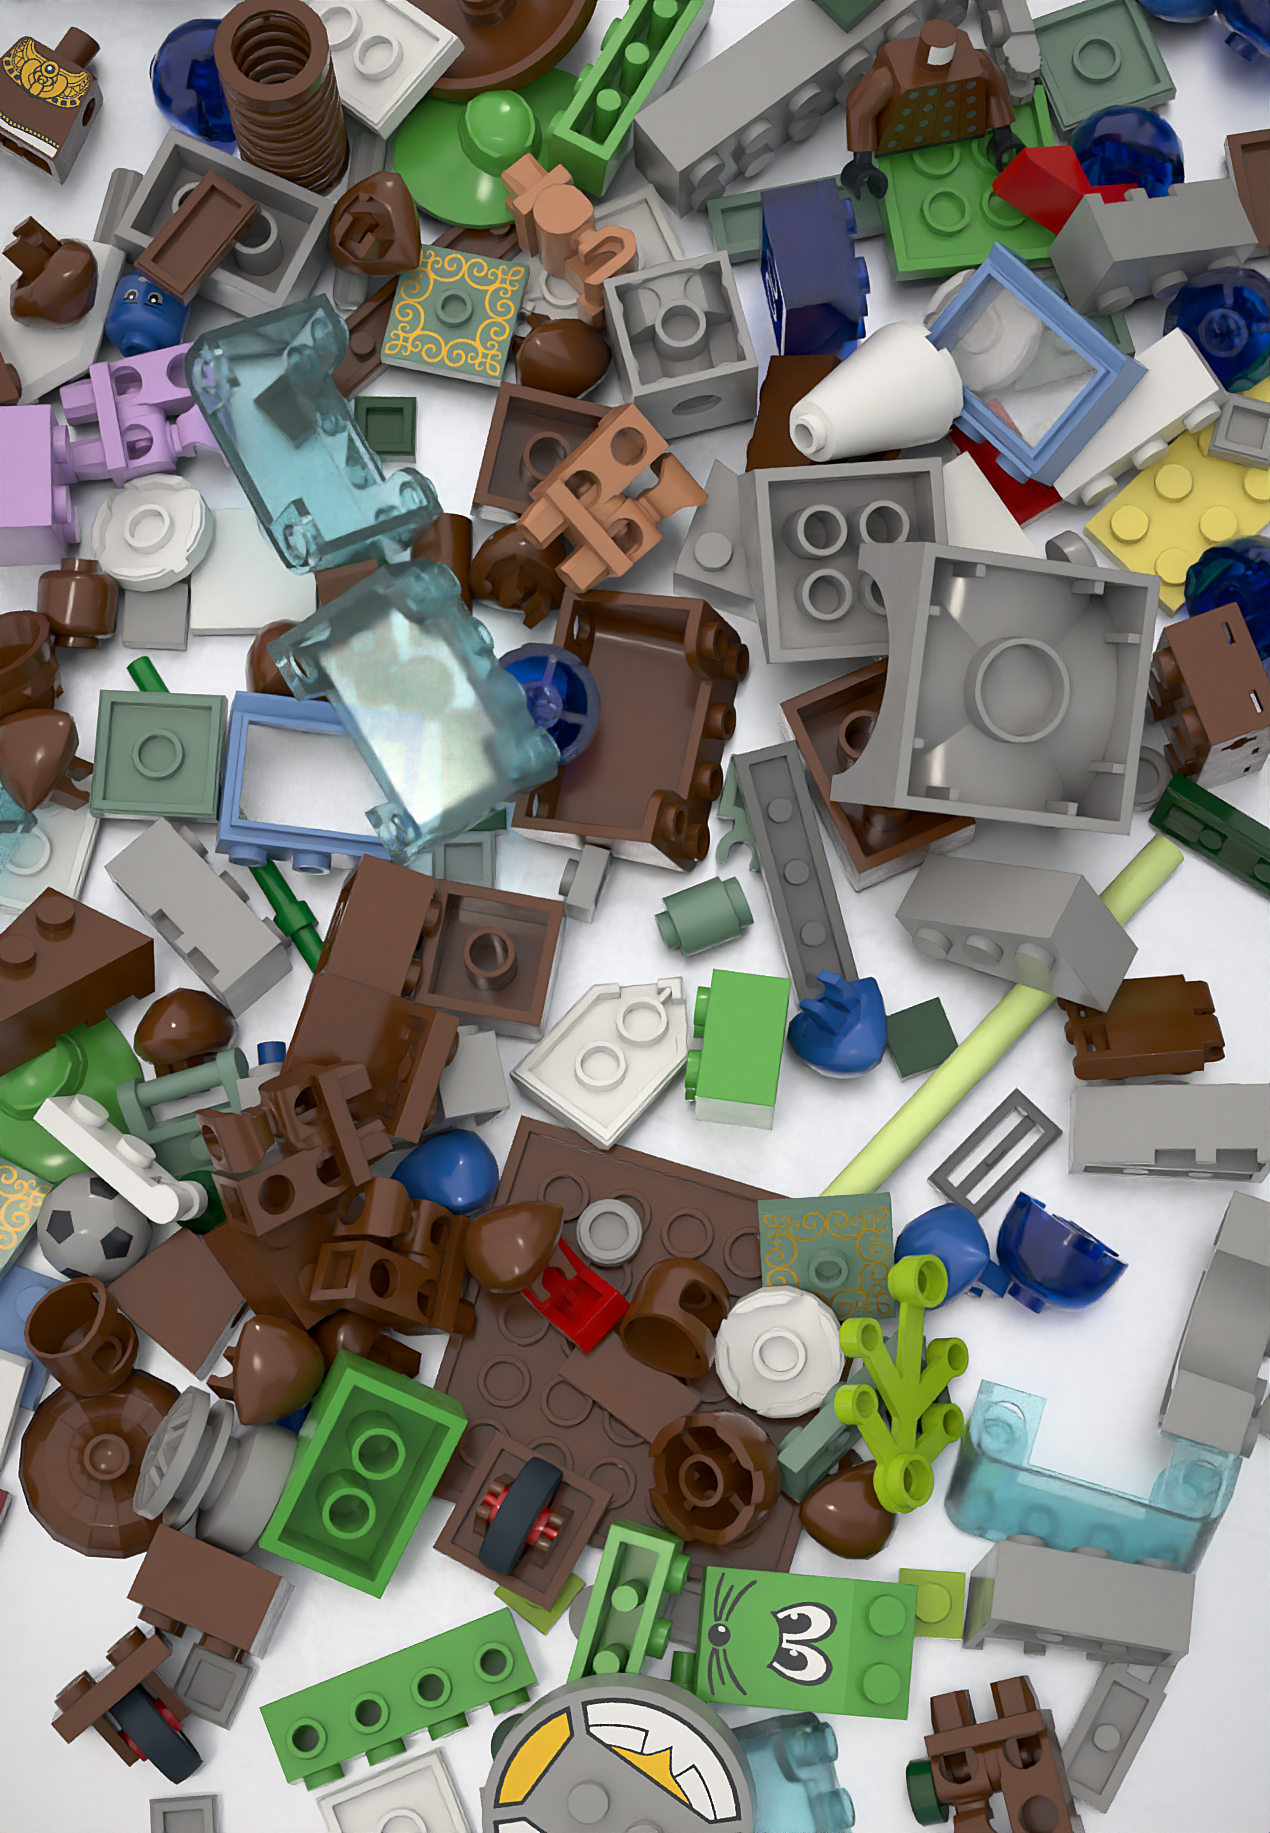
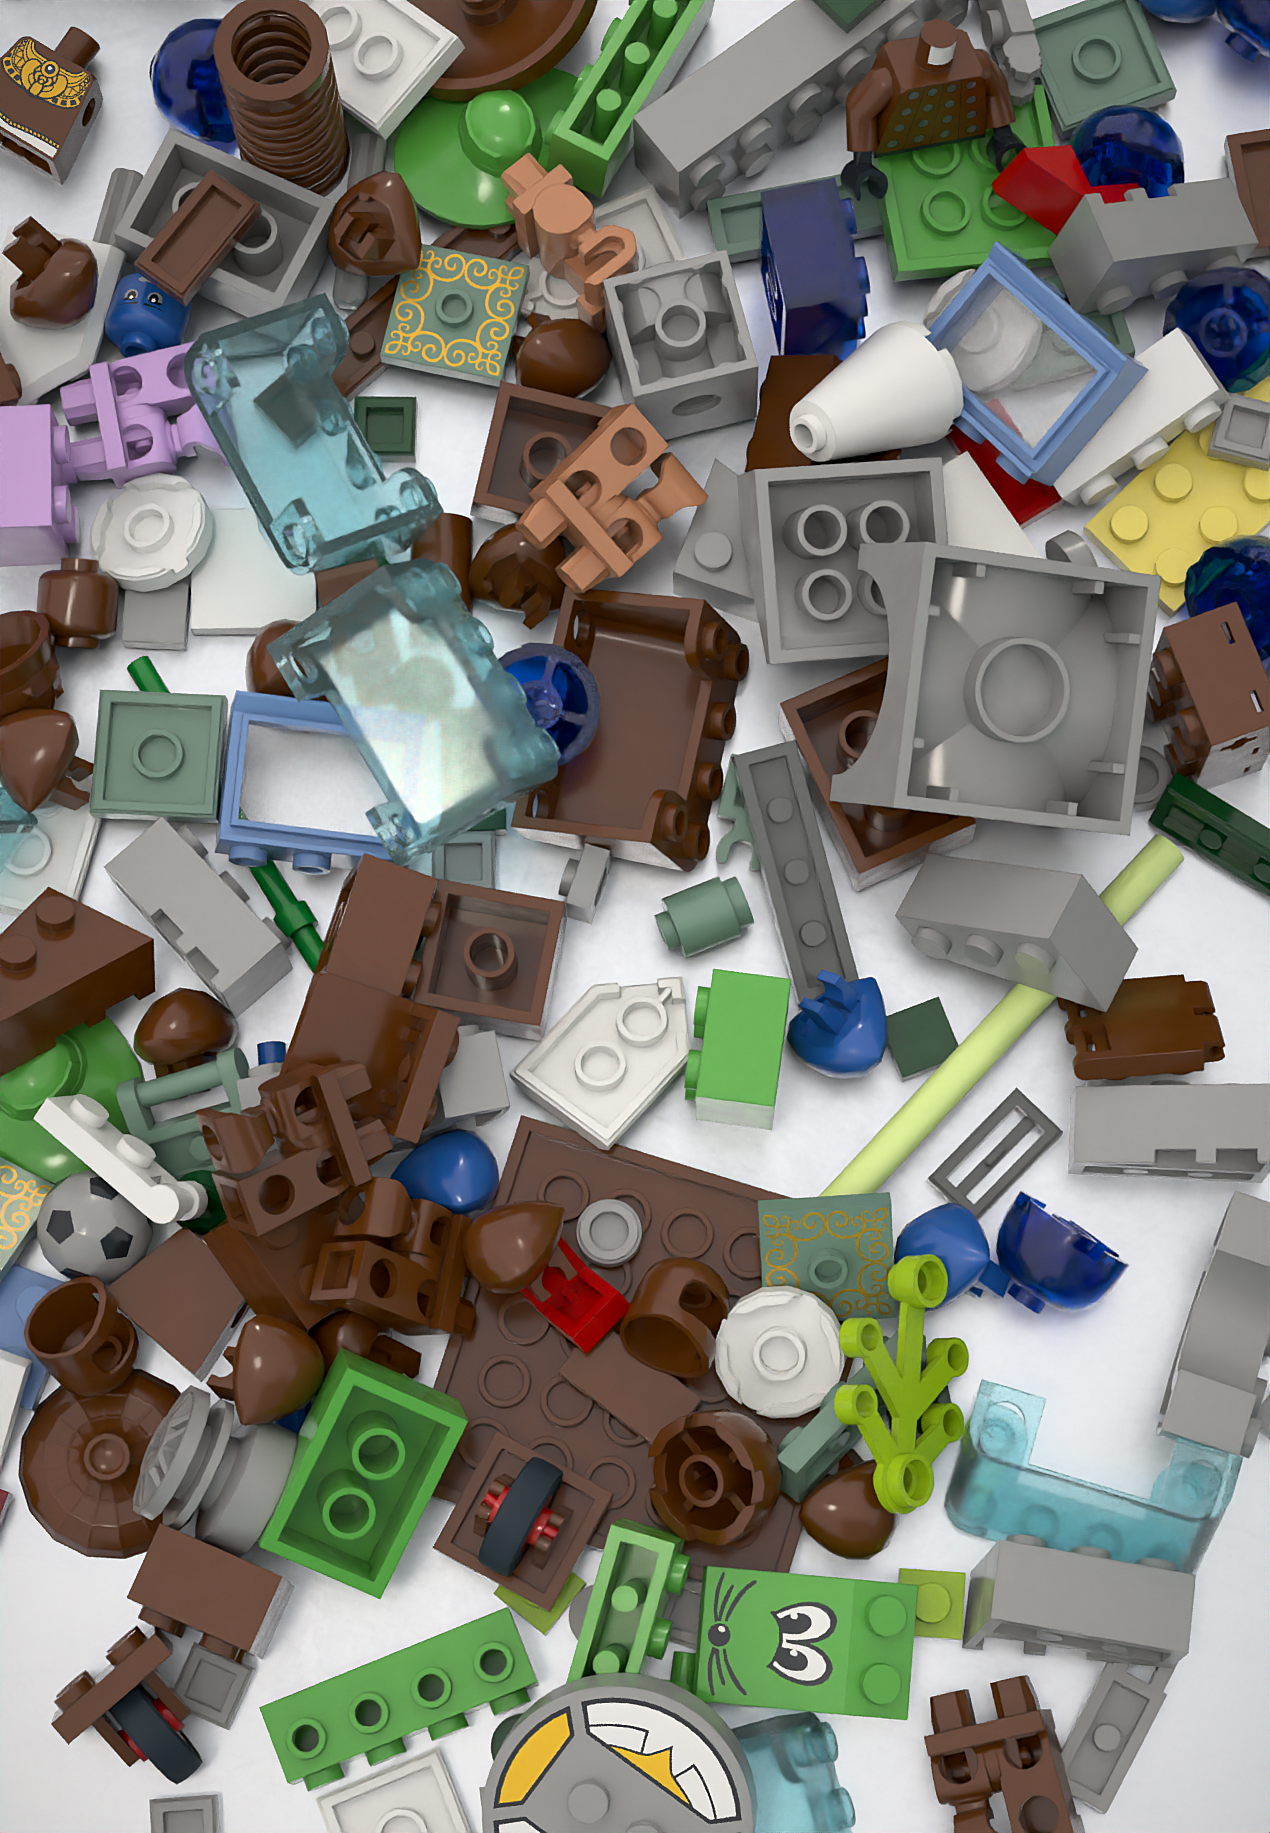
(923, 1794): dark green tile -> none

